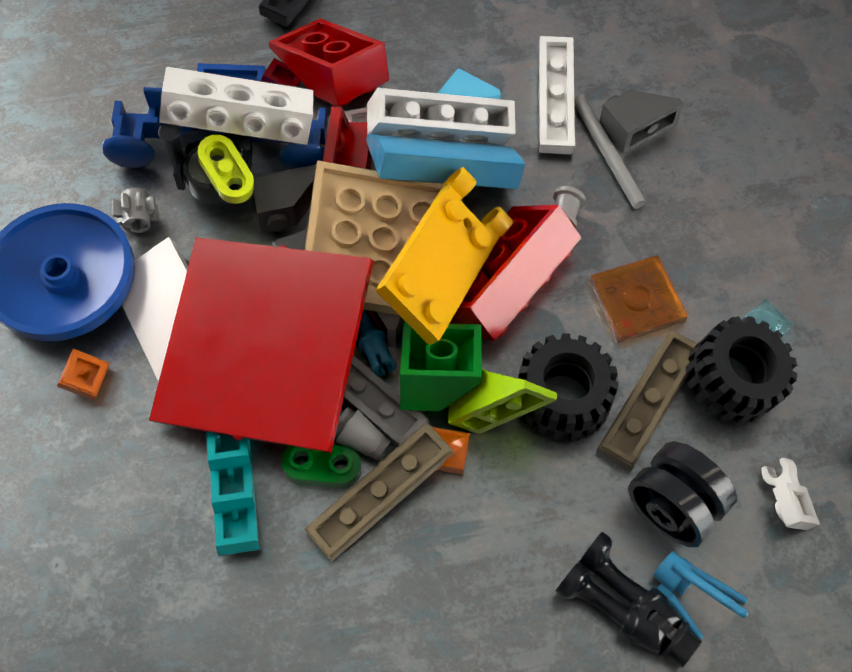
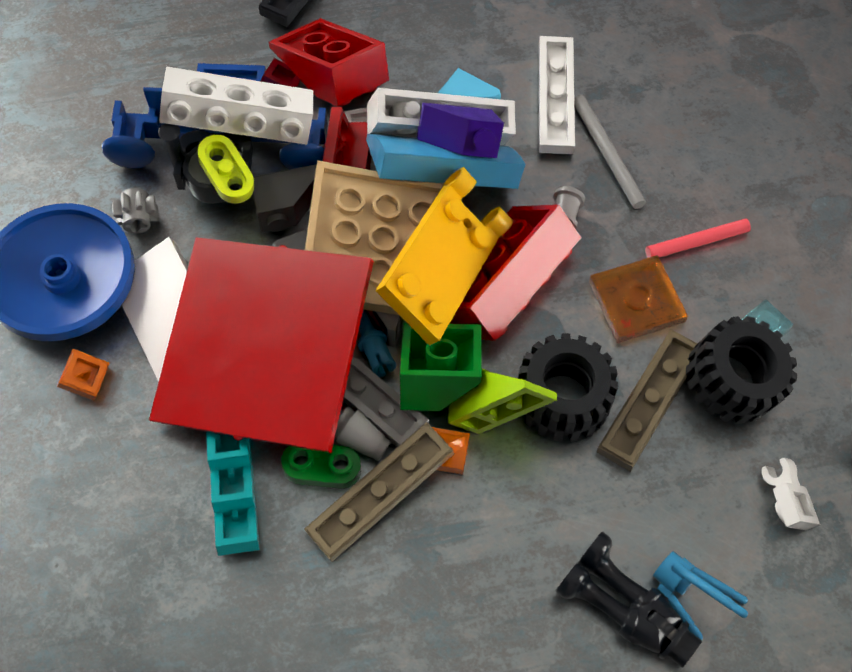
(461, 129): none -> dark purple slope
(638, 117): dark grey slope -> none
(682, 493): black wheel -> none
(698, 238): none -> coral bar

